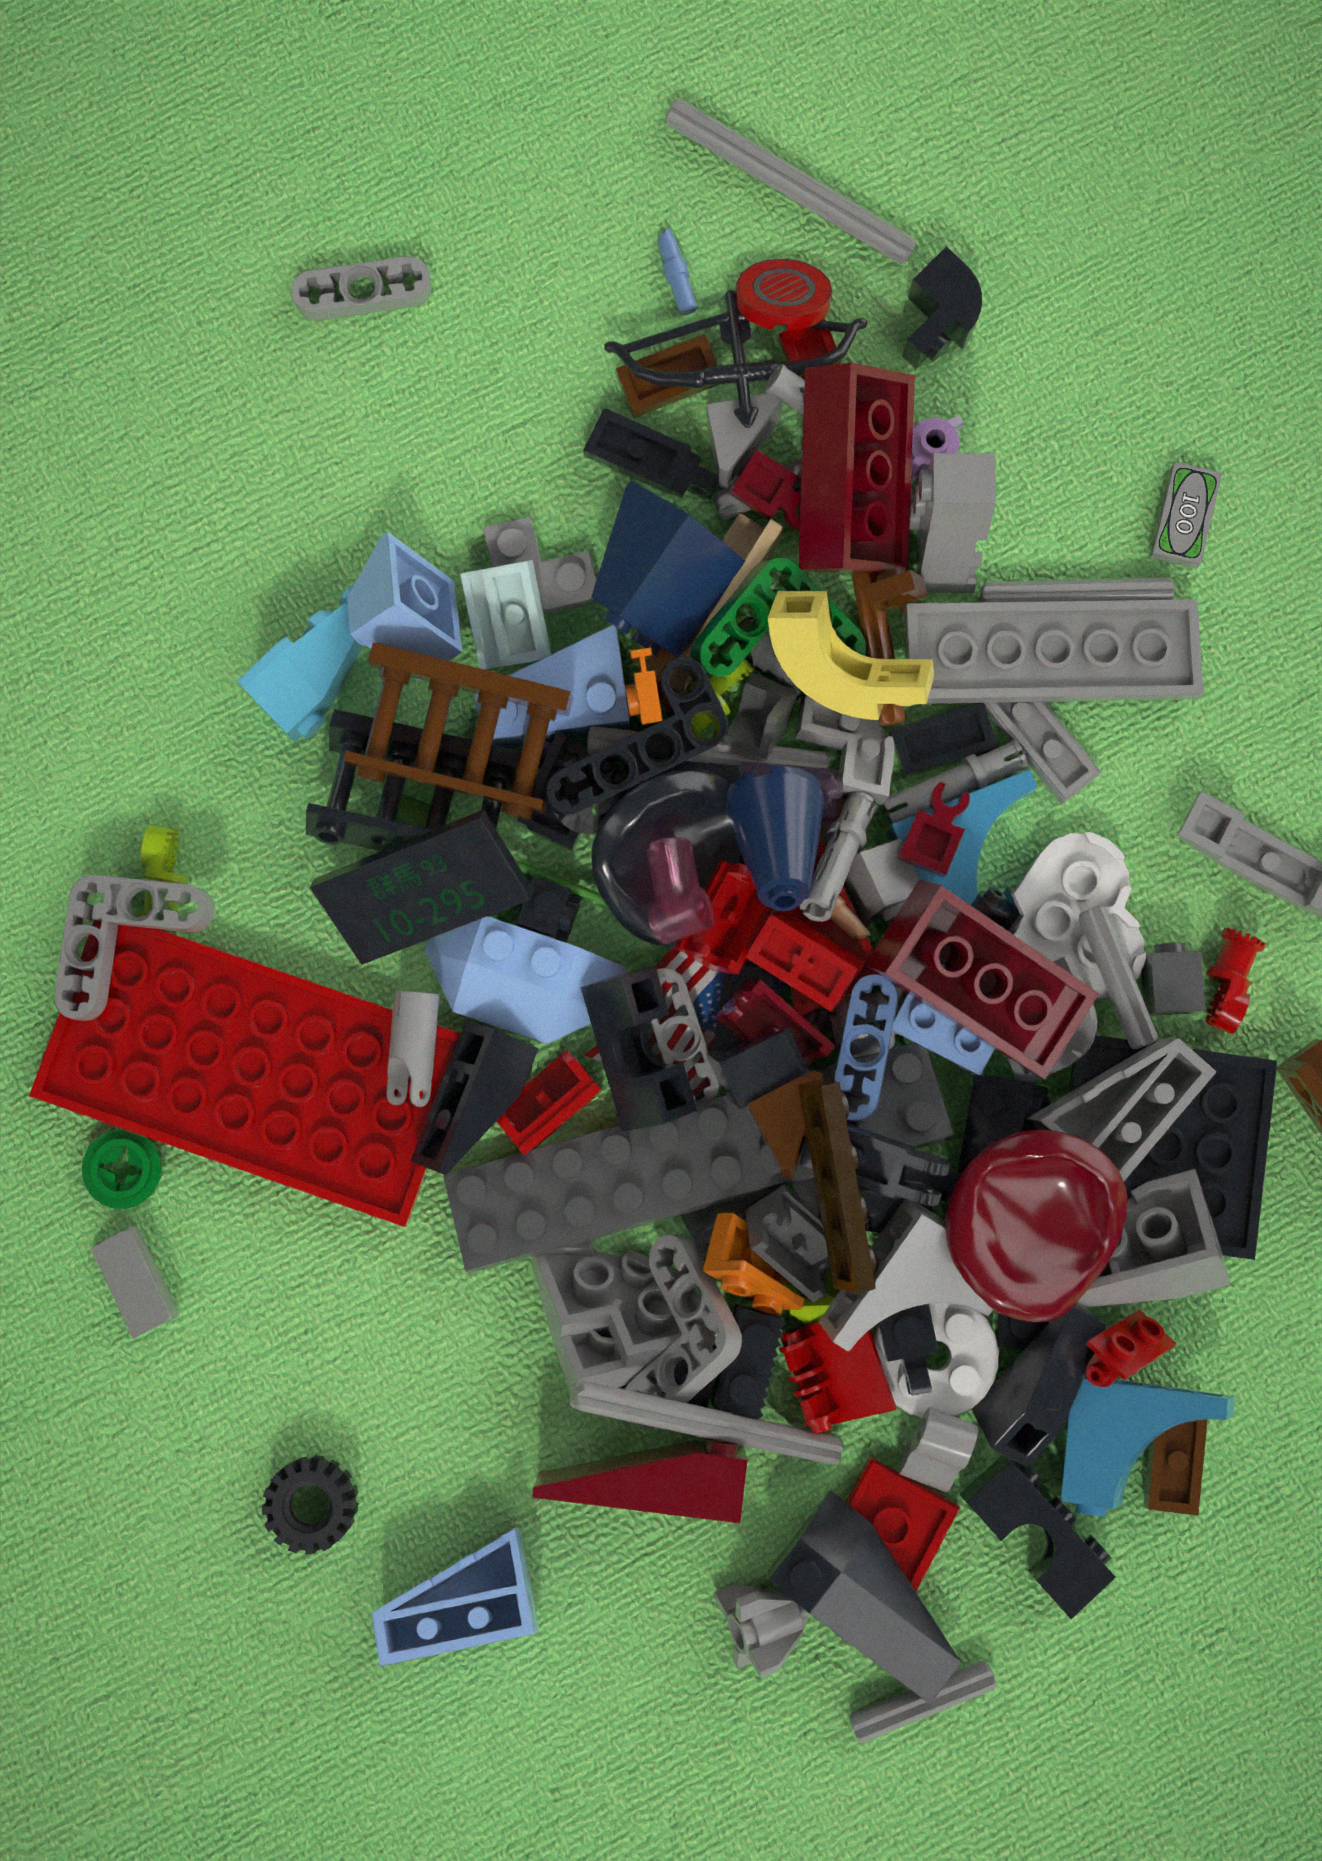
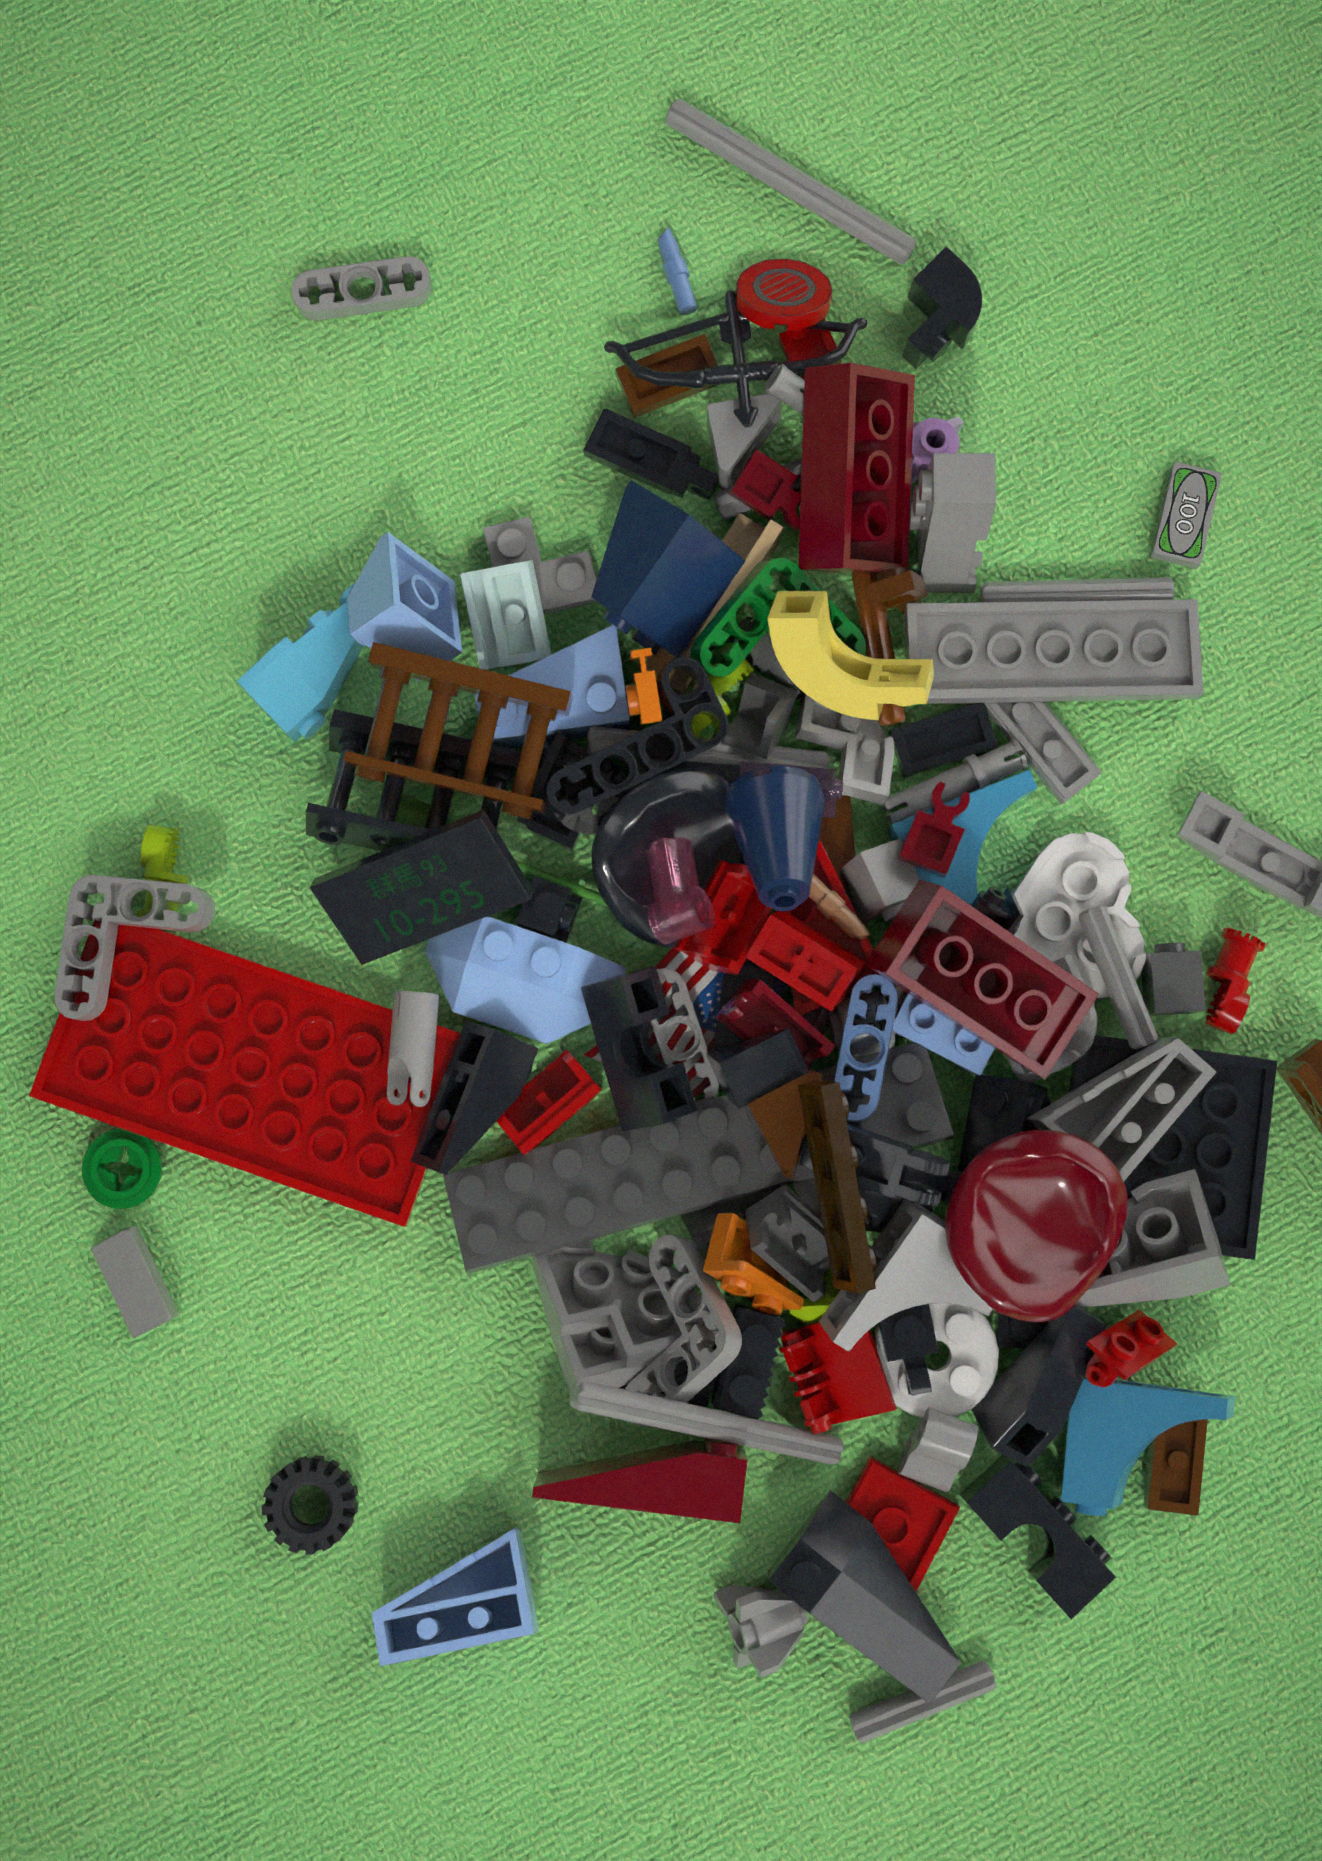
(844, 840): light grey pin -> none

